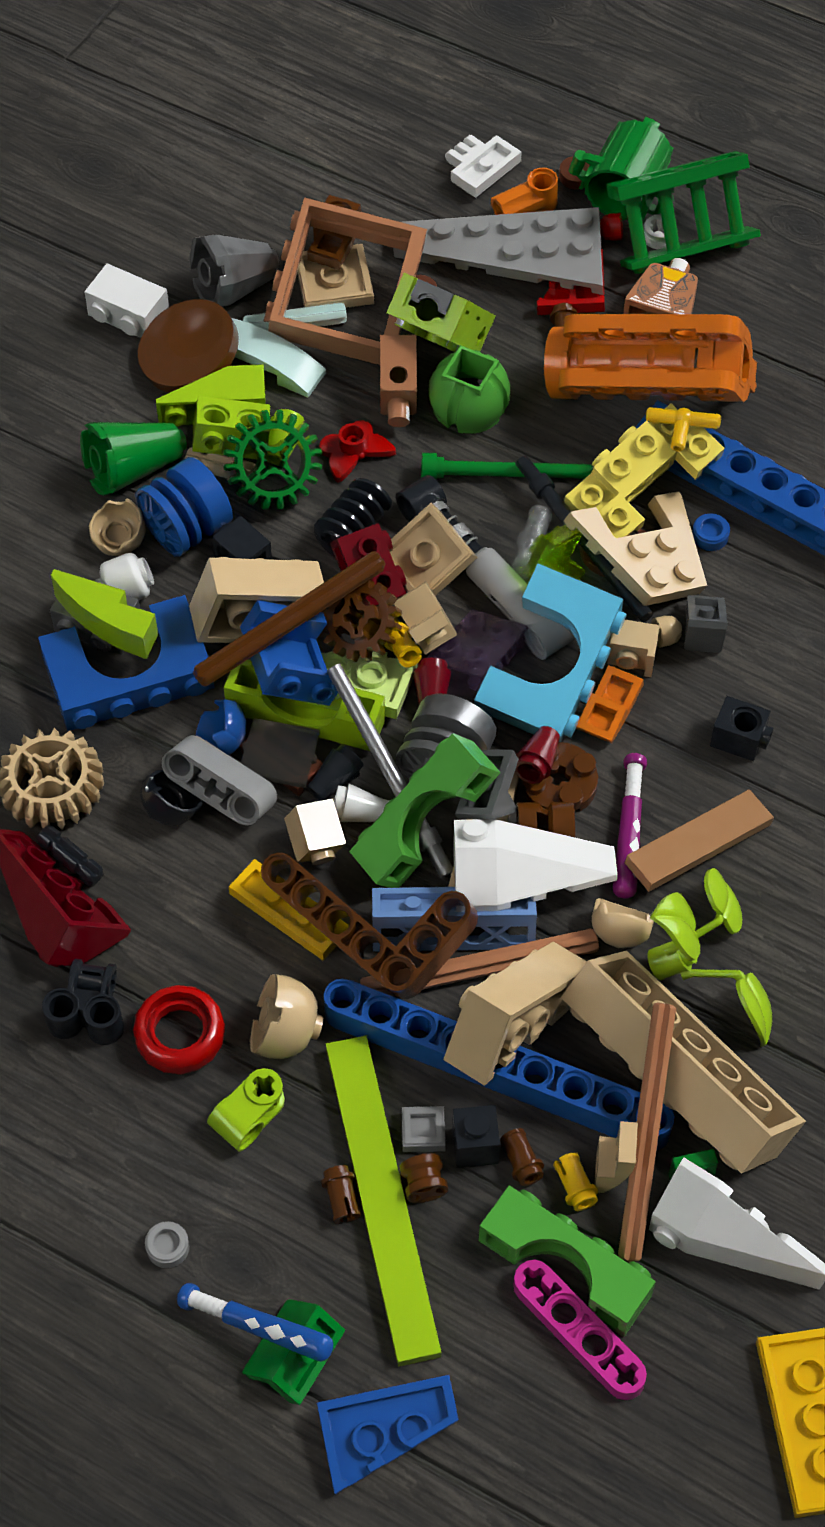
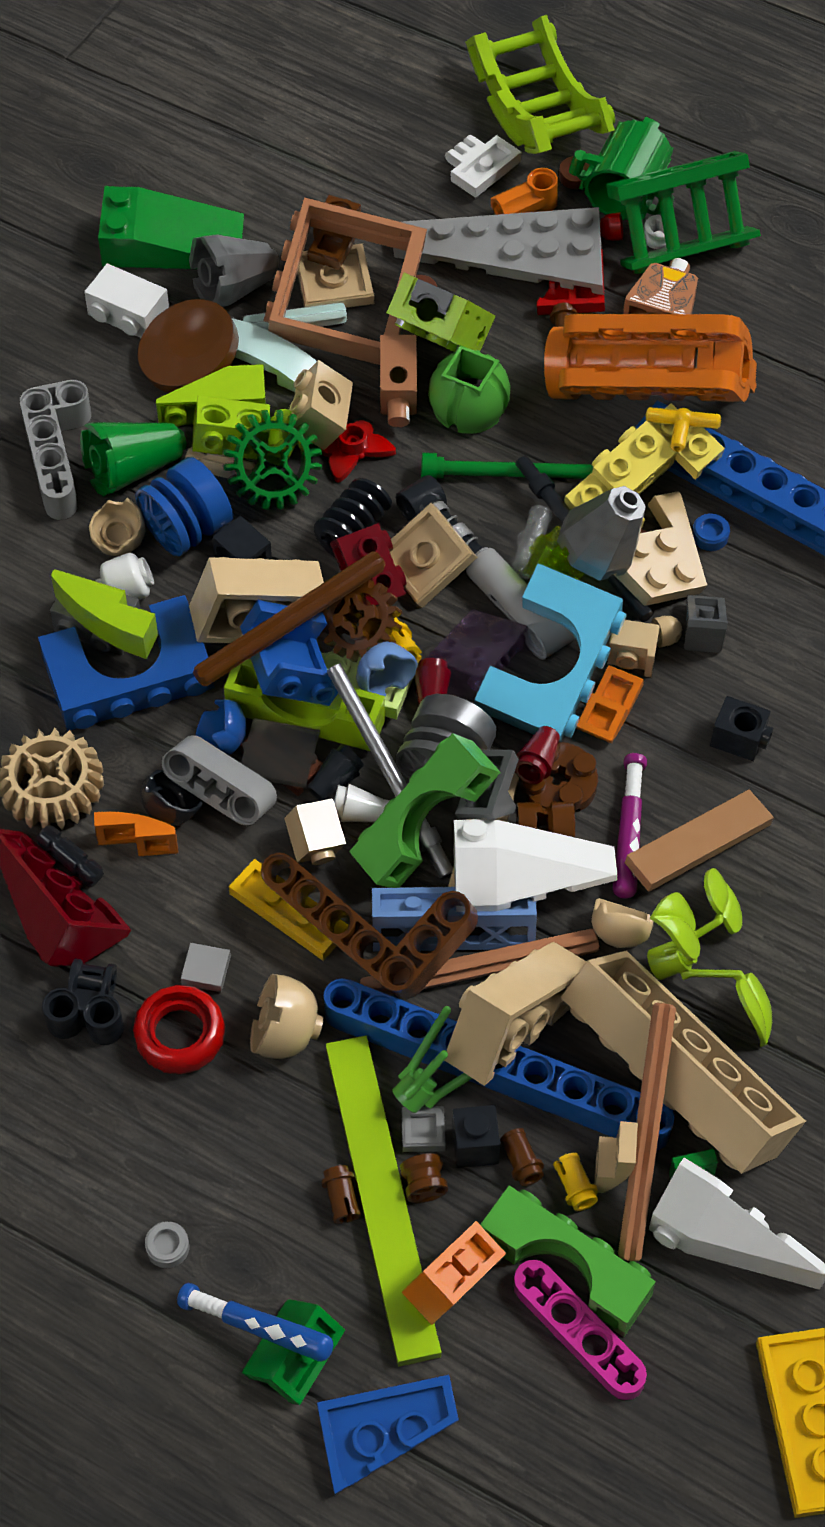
(45, 414): none -> light grey beam
(149, 834): none -> orange slope
(156, 228): none -> green slope
(205, 967): none -> light grey tile
(244, 1114): lime piece -> none
(322, 402): none -> tan brick
(384, 667): none -> medium blue hair
(418, 1085): none -> bright green plant
(425, 618): tan brick -> none
(453, 1273): none -> orange brick
(516, 116): none -> lime fence
(604, 533): none -> flat silver cone

